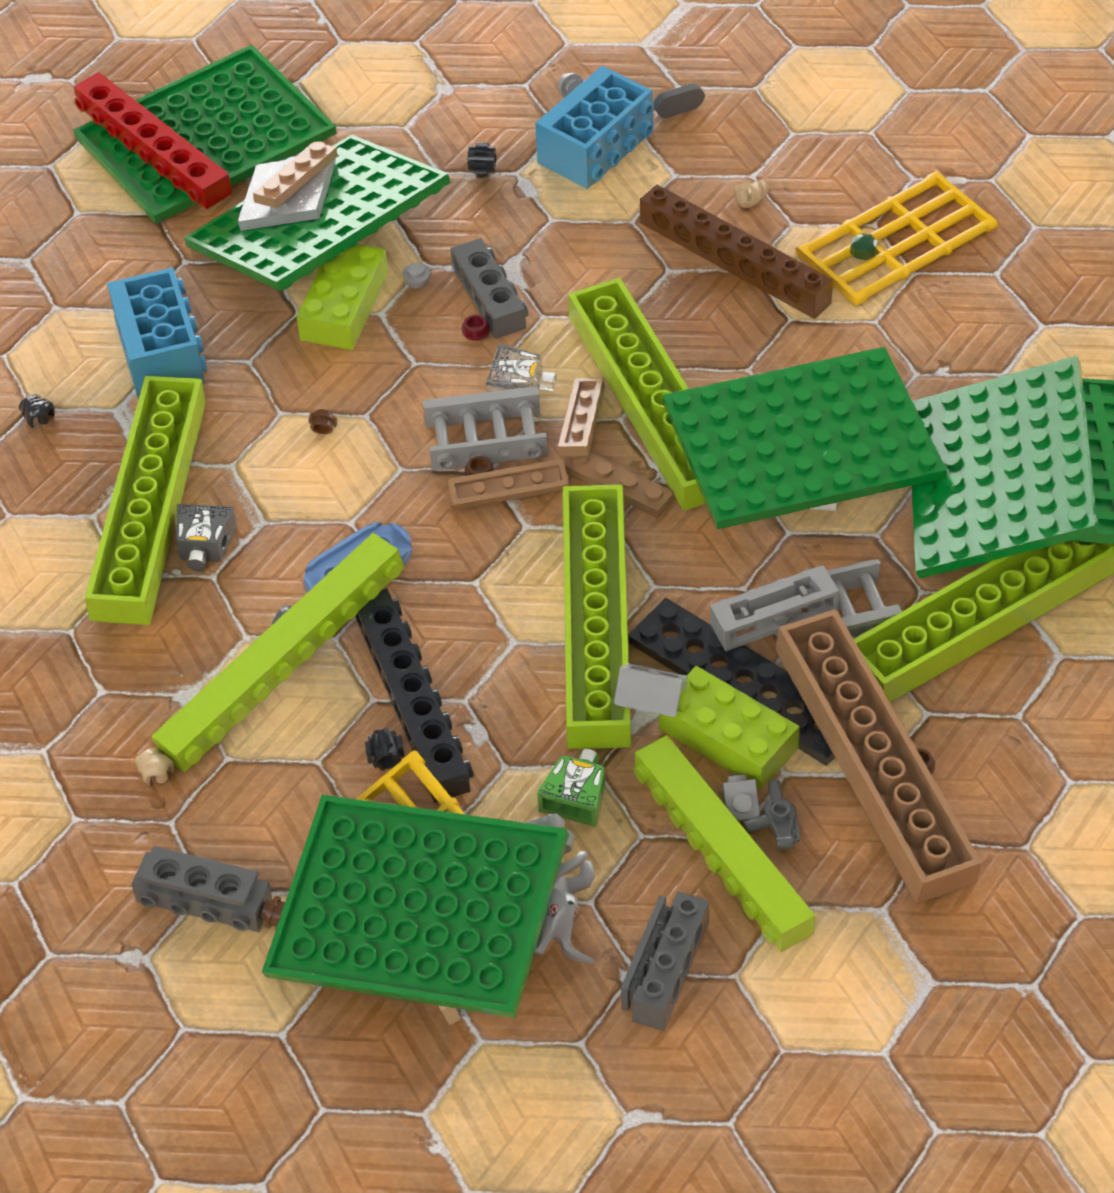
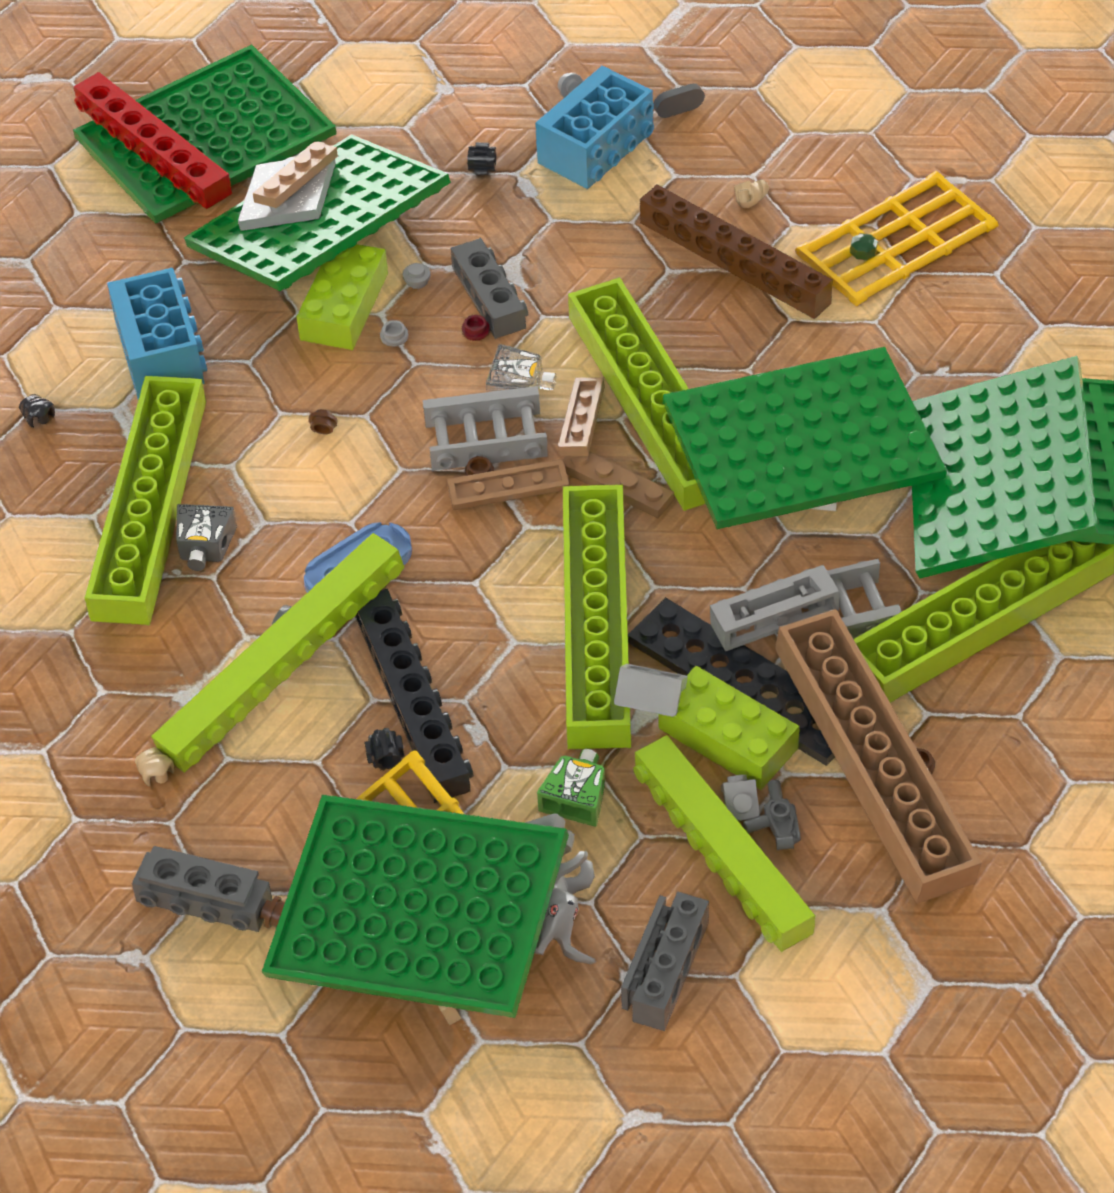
(394, 333): none -> light grey plate

